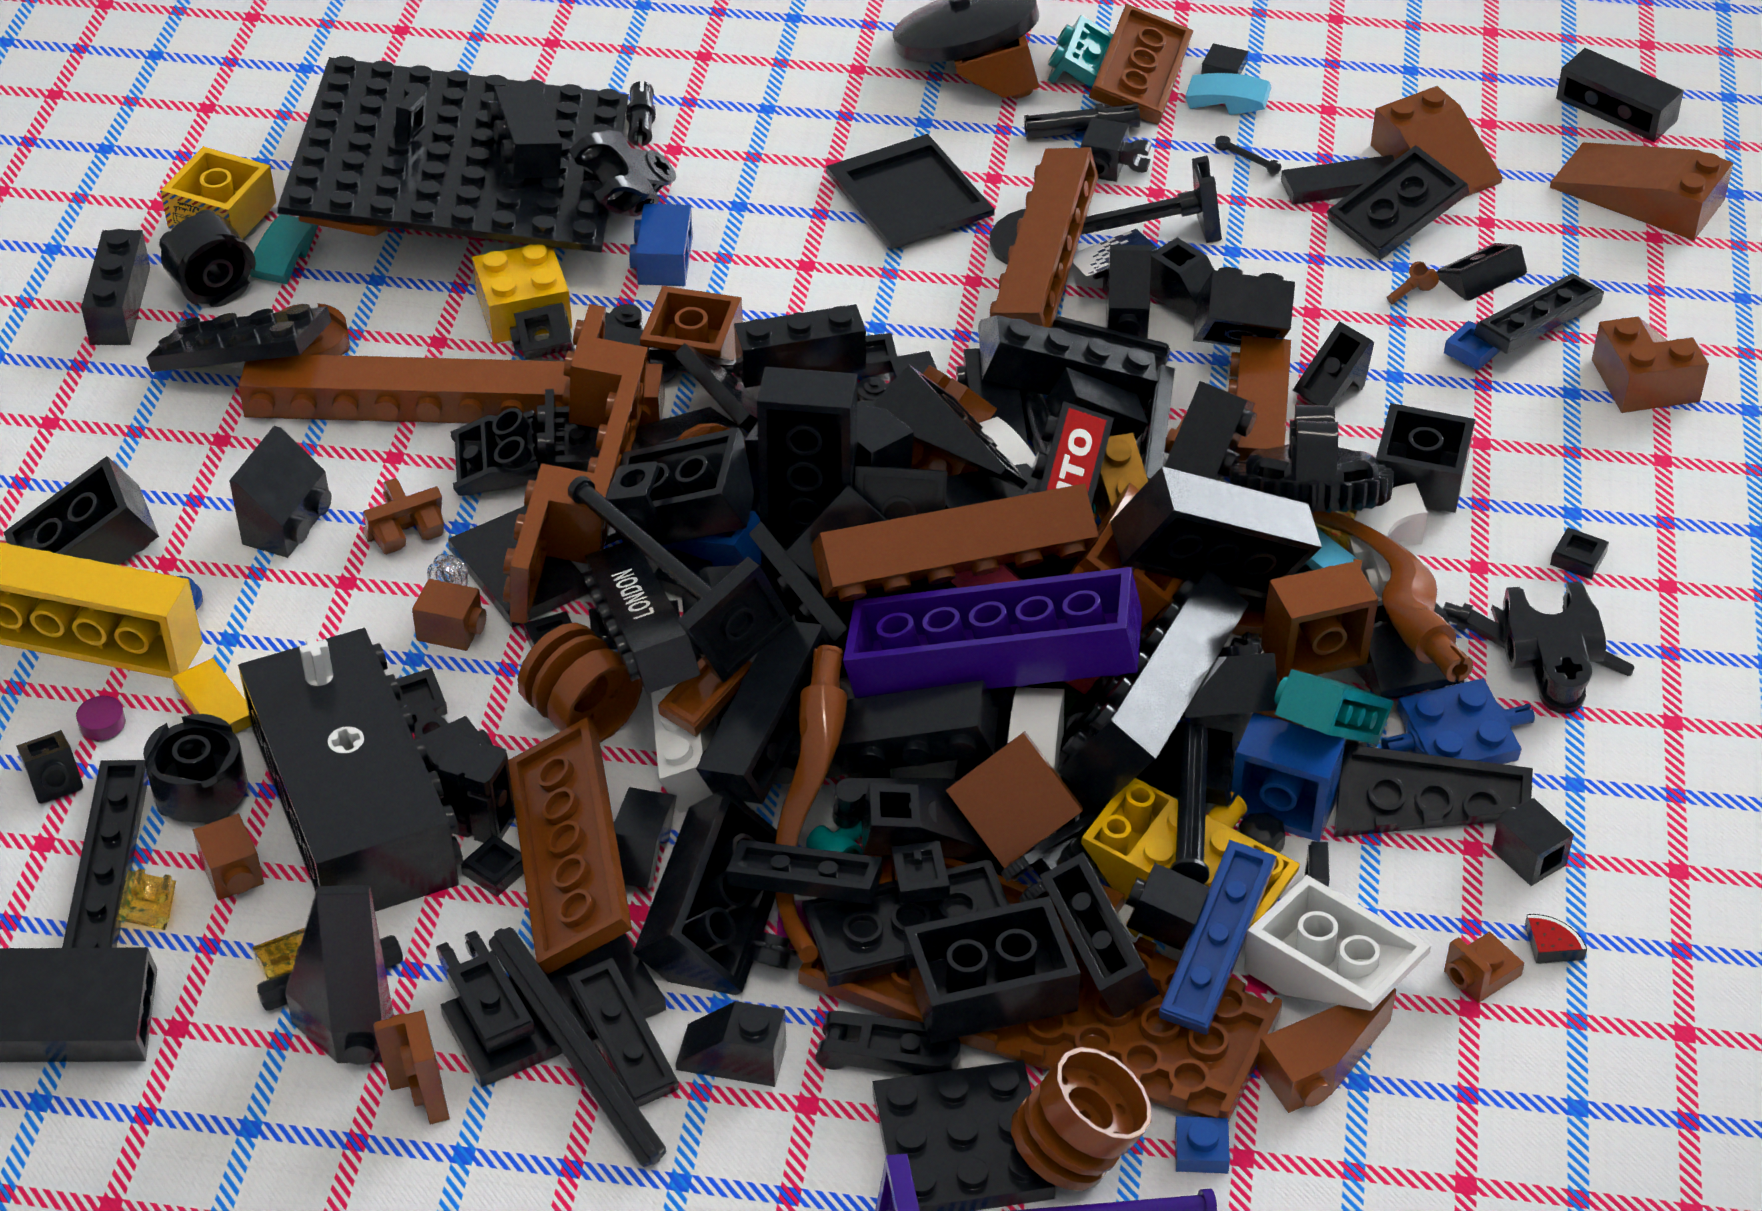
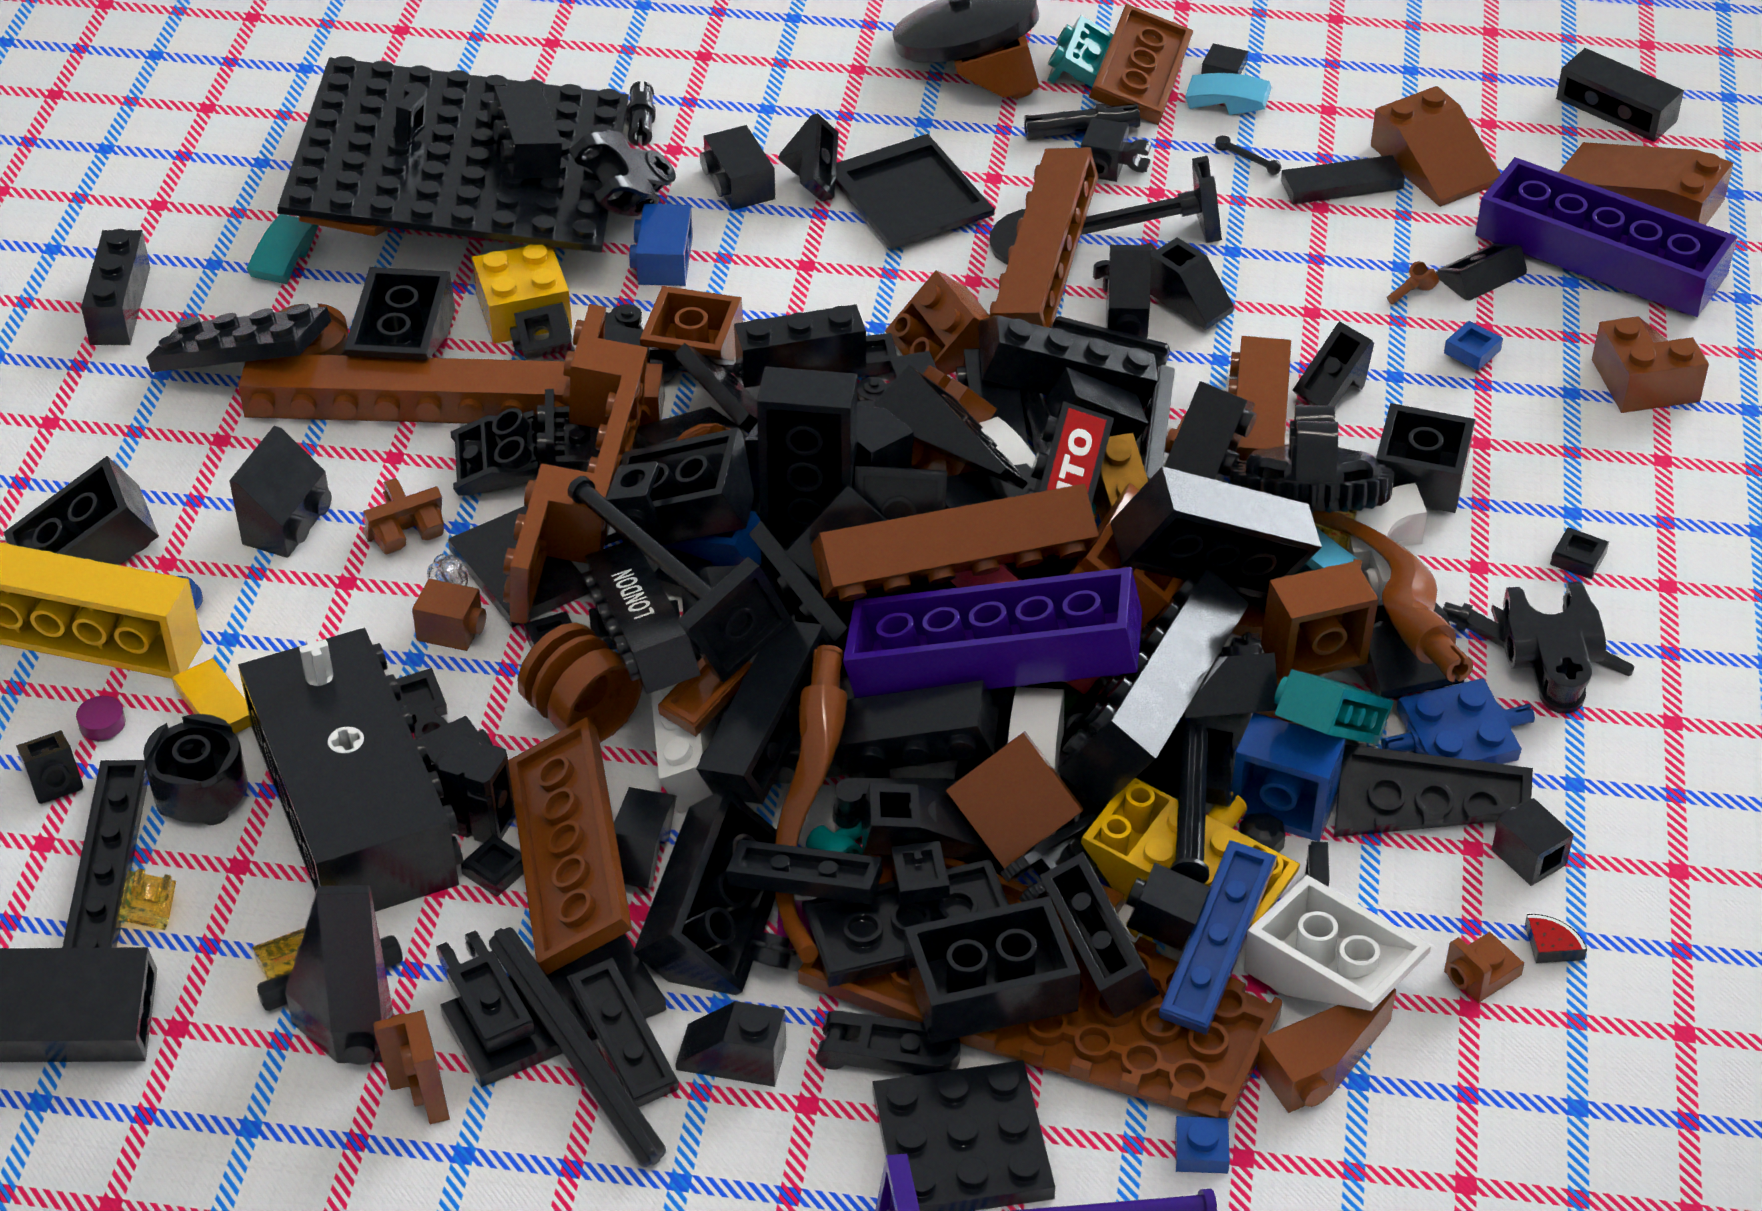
(207, 259): black brick -> none
(221, 183): yellow brick -> none
(228, 856): dark orange brick -> none
(402, 314): none -> black slope
(738, 167): none -> black brick
(814, 156): none -> black slope
(939, 320): none -> dark orange slope
(1081, 1119): dark orange wheel -> none
(1097, 256): sticker -> none
(1243, 306): black brick -> none
(1398, 202): black tile -> none
(1538, 313): black tile -> none
(1606, 236): none -> dark purple brick

